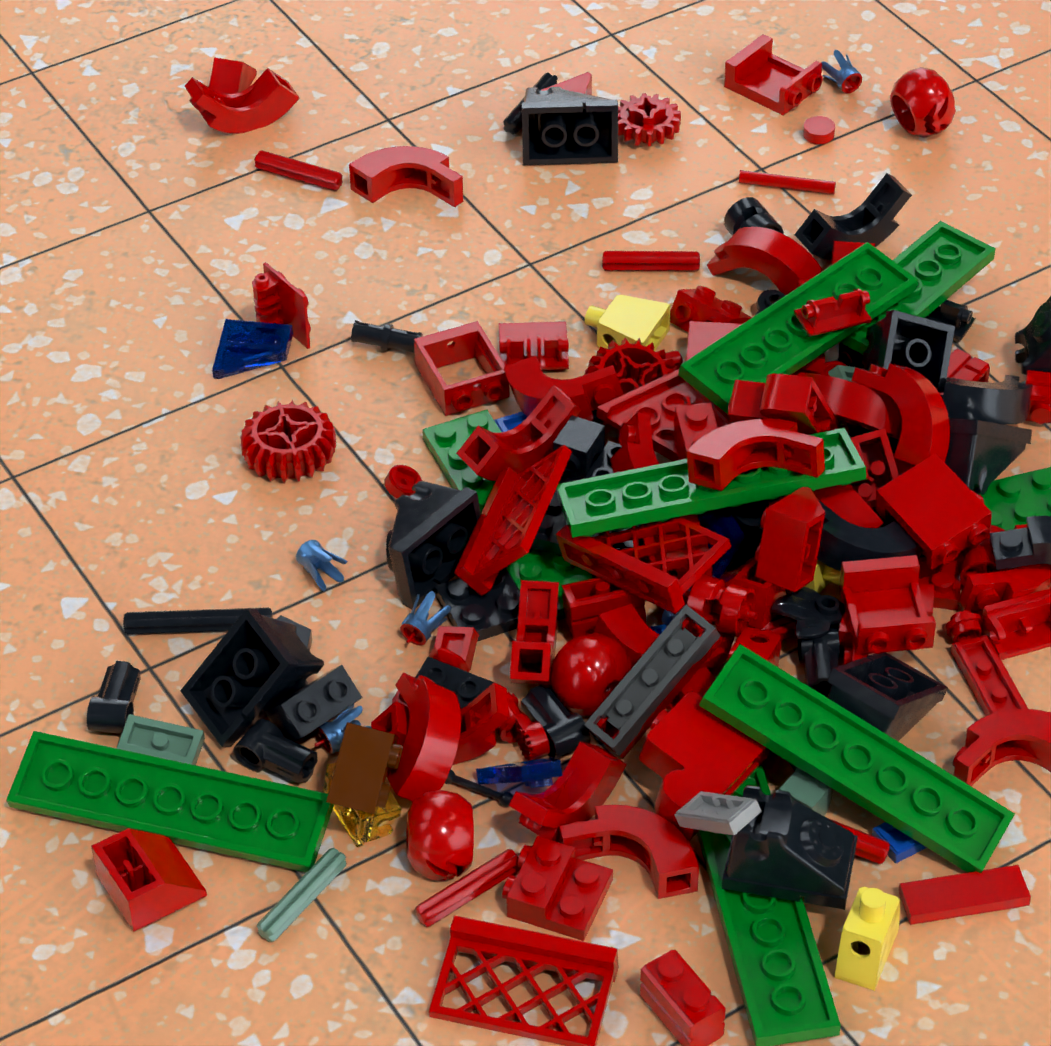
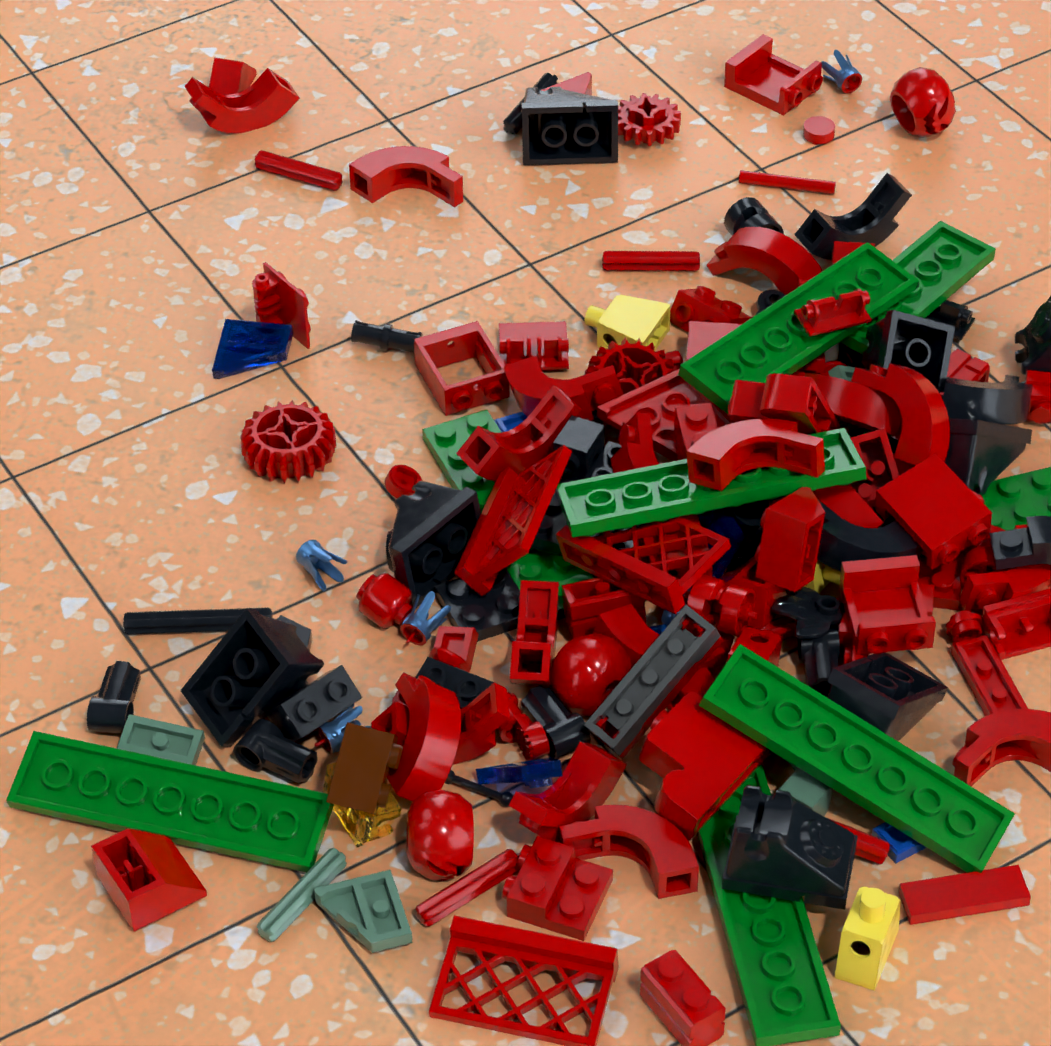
(368, 910): none -> sand green wing
(384, 600): none -> red head
(717, 813): light grey plate -> none

